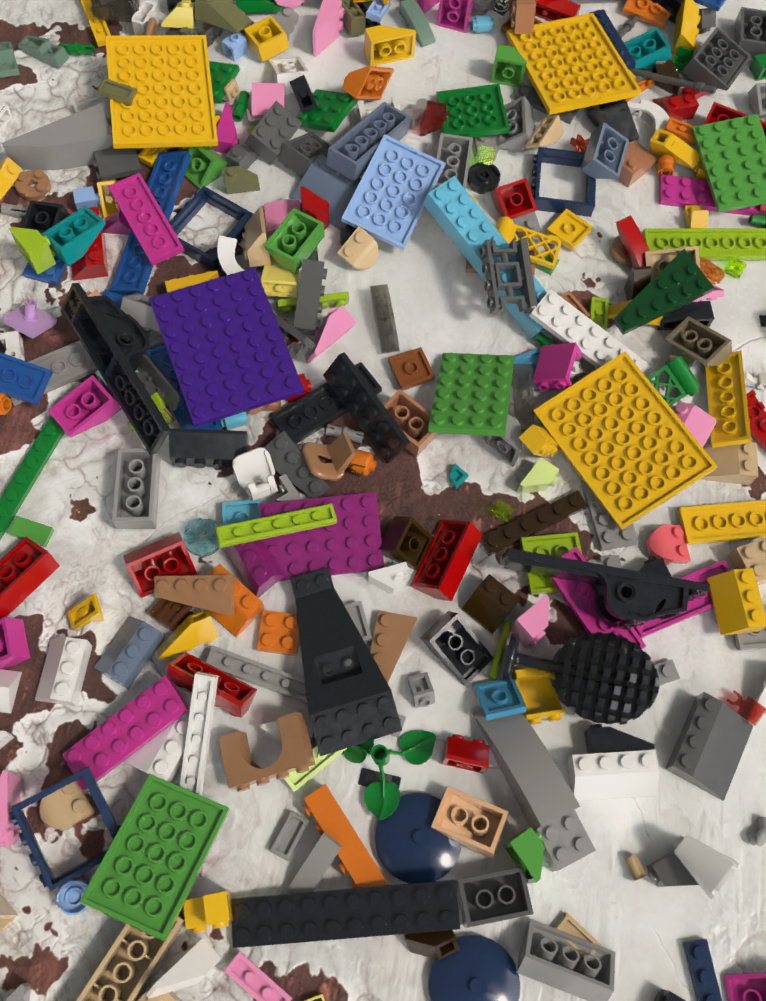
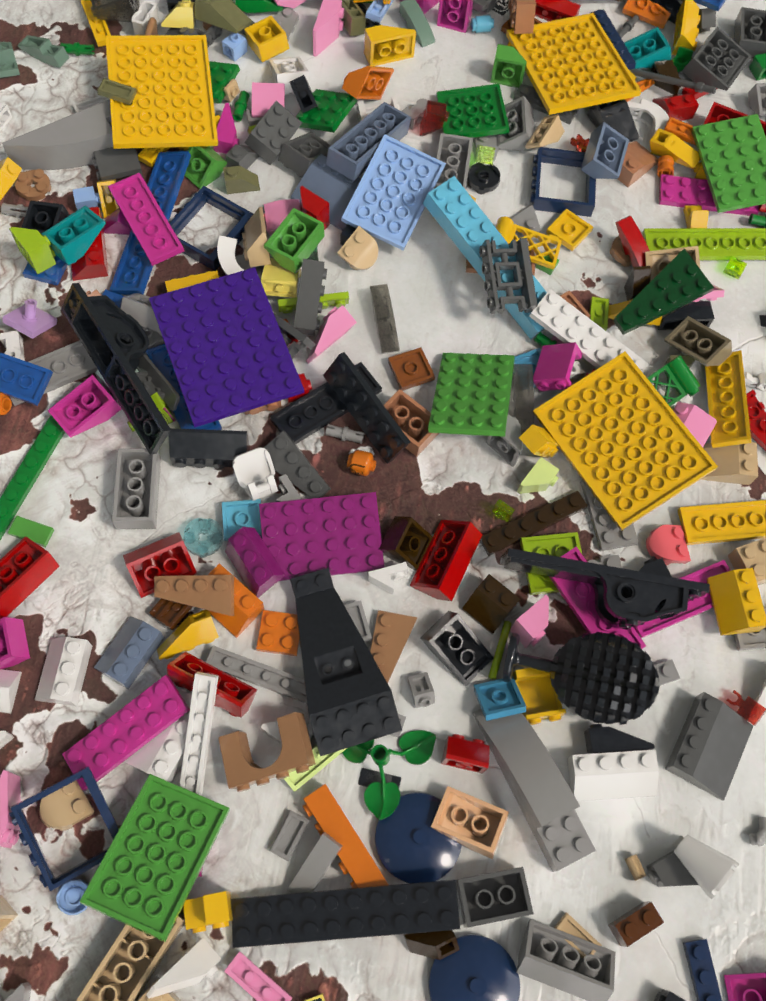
(85, 612): yellow slope -> none
(234, 421): medium azure brick -> none
(275, 525): lime tile -> none
(339, 451): medium nougat piece -> none
(457, 476): teal tile -> none
(514, 199): red slope -> none
(527, 852): bright green slope -> none
(636, 924): none -> reddish brown brick
(711, 271): clear orange plate -> none

